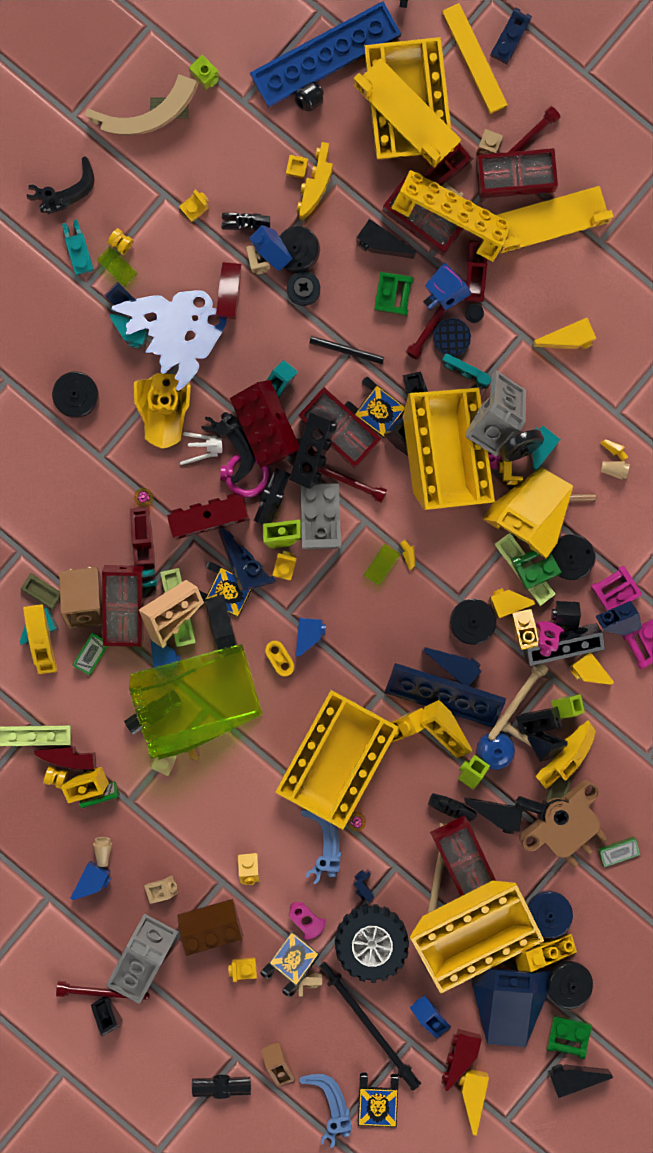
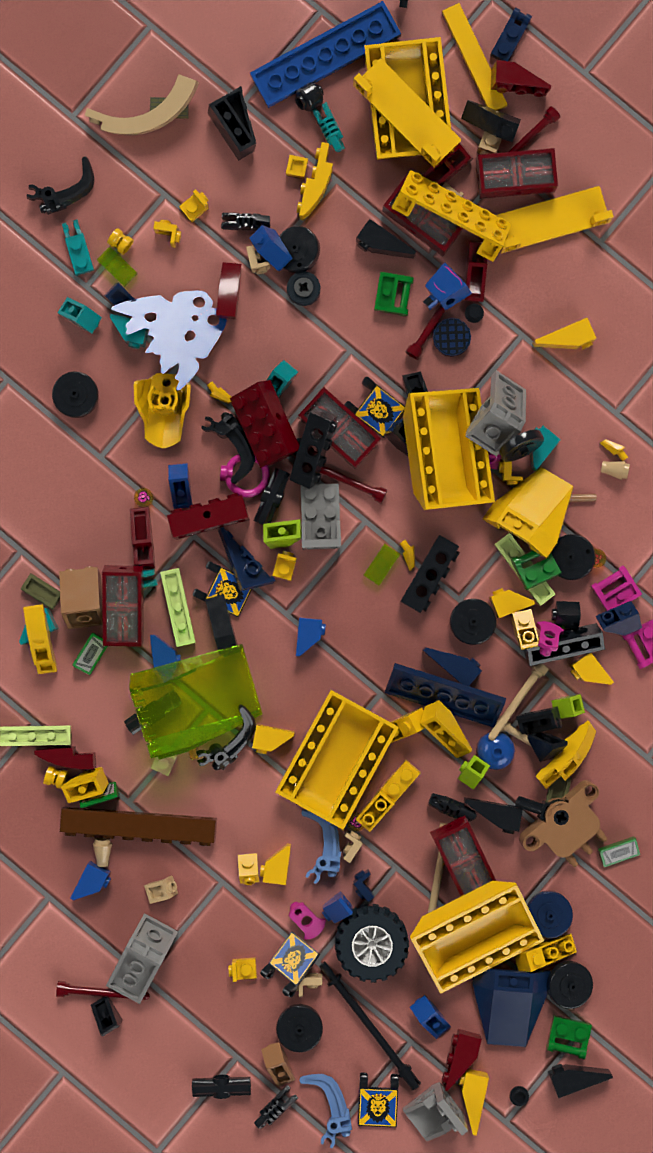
(79, 315): none -> teal slope
(138, 825): none -> reddish brown brick
(166, 228): none -> yellow bracket
(170, 610): light nougat wedge -> none
(180, 485): none -> blue slope
(204, 72): lime brick -> none
(210, 927): reddish brown slope -> none
(212, 443): white plant -> none
(219, 393): none -> yellow bar
(227, 755): none -> black piece
(233, 122): none -> black wedge
(269, 738): none -> yellow slope
(275, 1108): none -> black hinge
(276, 867): none -> yellow slope
(279, 658): yellow plate -> none
(299, 1028): none -> black wheel
(329, 128): none -> teal hinge
(337, 908): none -> blue slope
(347, 350): black piece -> none
(351, 849): none -> tan bracket
(387, 795): none -> yellow slope
(410, 597): none -> black brick
(435, 1113): none -> light grey bracket
(467, 371): teal hinge -> none
(491, 120): none -> black slope
(512, 77): none -> dark red slope
(519, 1096): none -> black plate
(600, 558): none -> clear yellow tile

